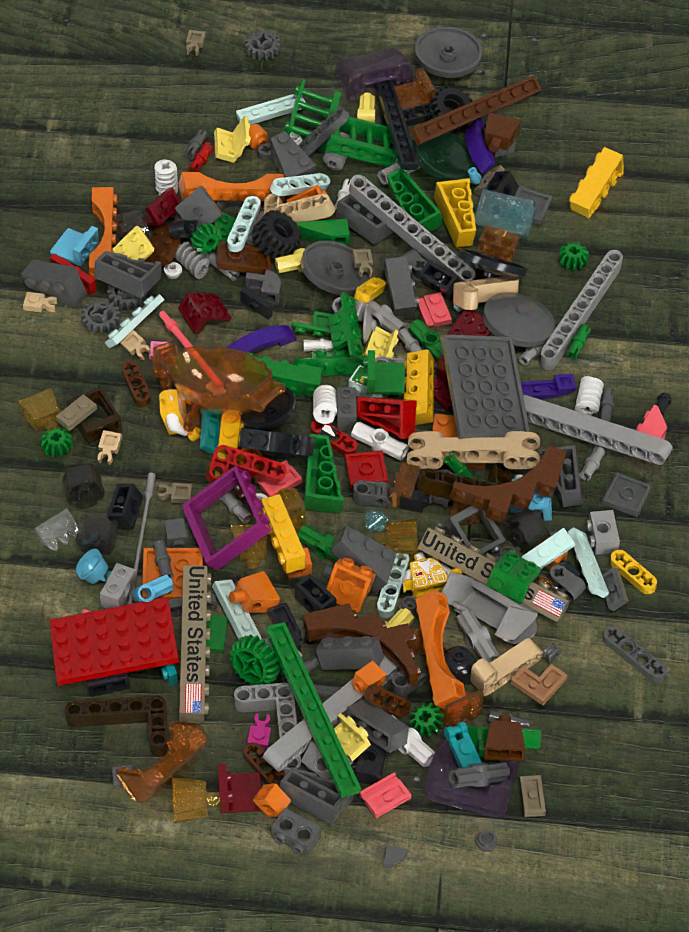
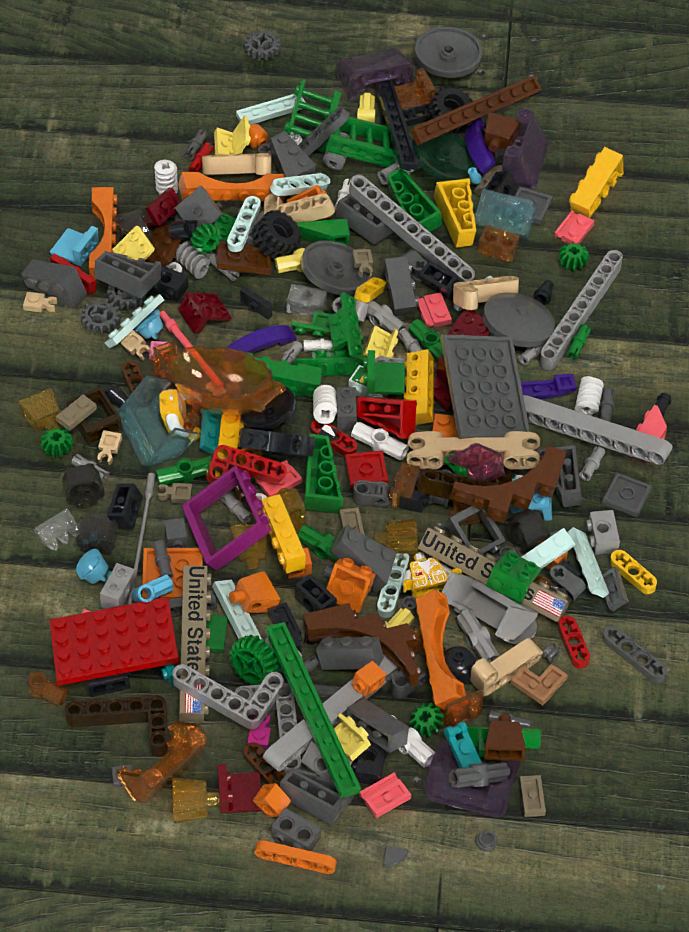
(47, 689): none -> clear orange piece
(82, 461): none -> light grey pin
(116, 395): none -> black cone
(144, 429): none -> clear light blue windscreen
(150, 325): none -> medium azure piece
(171, 285): none -> black brick
(183, 472): none -> green piece
(195, 41): dark tan plate -> none
(230, 698): none -> light grey beam
(237, 163): none -> tan beam
(267, 284): flat silver brick -> none
(292, 352): none -> light grey pin
(295, 857): none -> orange beam
(306, 300): none -> clear brick
(351, 518): none -> dark tan plate
(368, 325): light grey dish -> none
(375, 520): clear light blue gear -> none
(383, 695): reddish brown beam -> none
(480, 462): none -> clear pink bracket
(491, 265): black dish -> none
(526, 160): none -> clear purple windscreen
(544, 292): none -> black cone
(572, 650): none -> red beam
(574, 228): none -> coral plate

